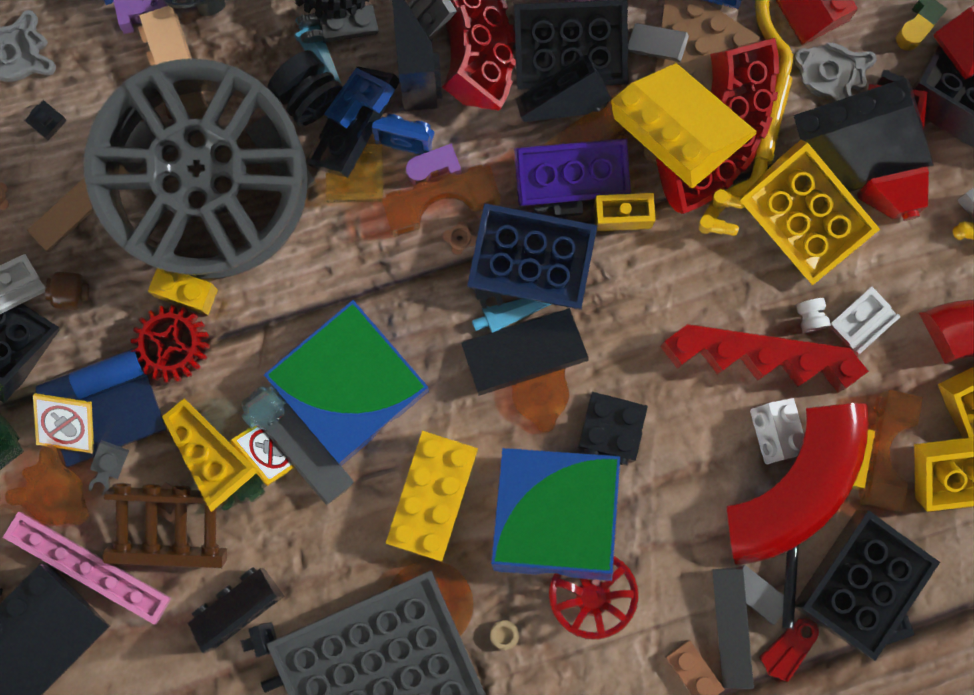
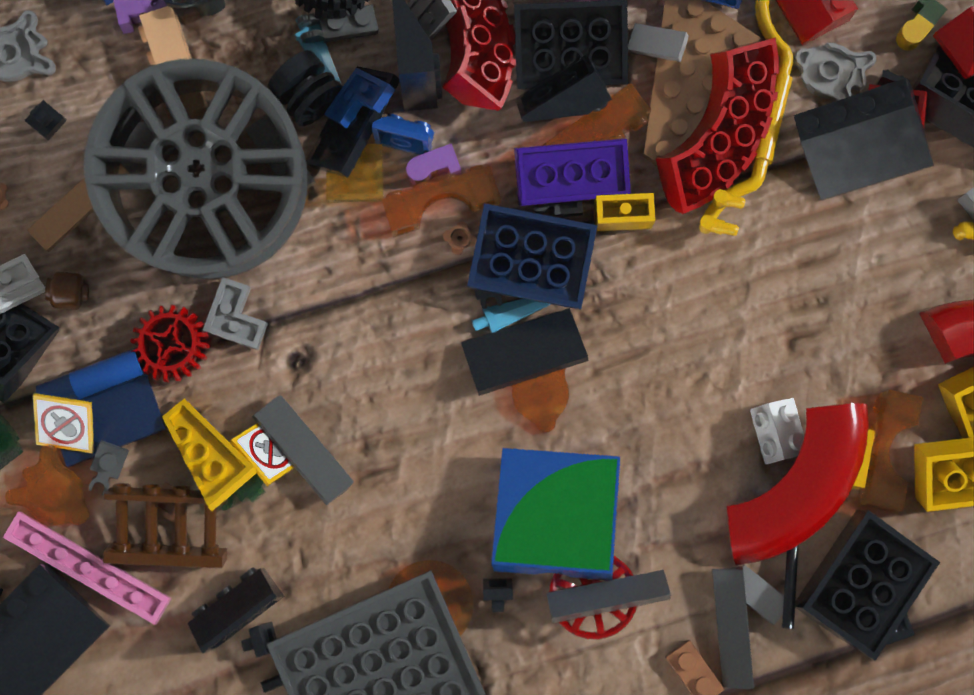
(183, 290): yellow brick -> none
(226, 316): none -> light grey plate
(263, 407): clear light blue head -> none
(347, 382): green tile -> none
(432, 496): yellow brick -> none
(497, 591): none -> black tile
(504, 635): tan tile -> none
(608, 596): none -> dark grey slope
(612, 427): black plate -> none
(681, 122): yellow slope -> none
(765, 353): red brick -> none
(789, 650): red piece -> none
(808, 212): yellow slope -> none
(813, 315): white wheel -> none
(864, 321): white plate -> none
(898, 194): red slope -> none

